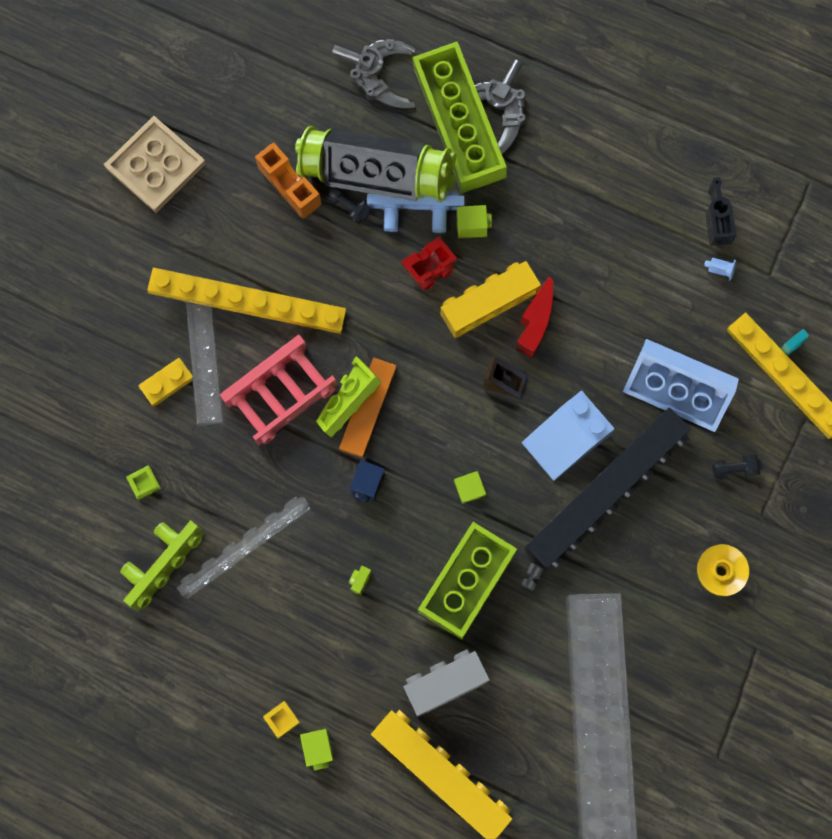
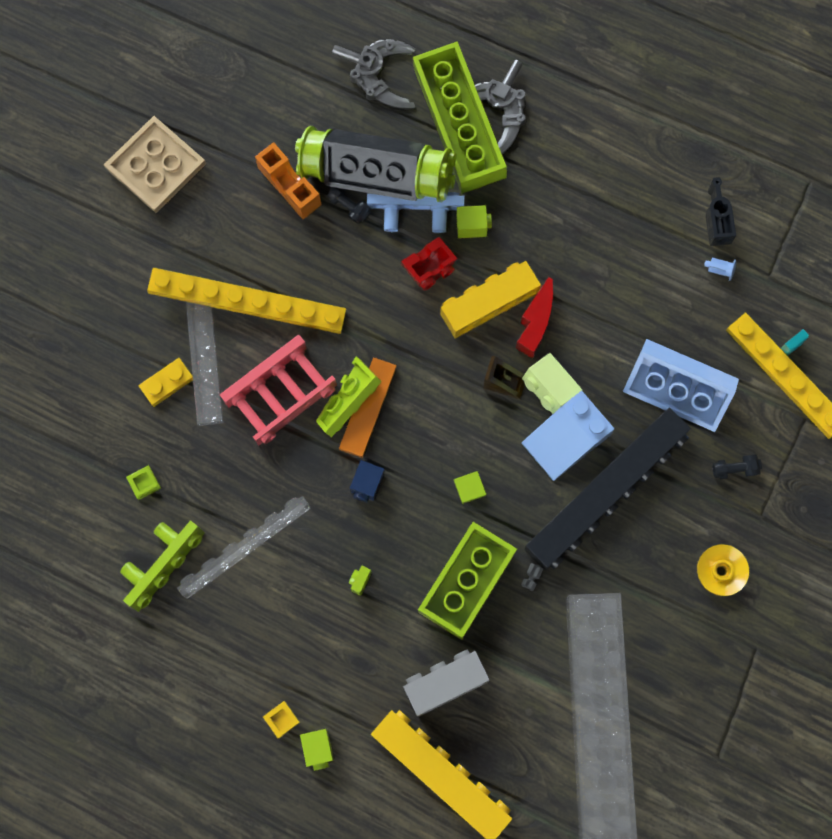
(550, 383): none -> yellowish green brick

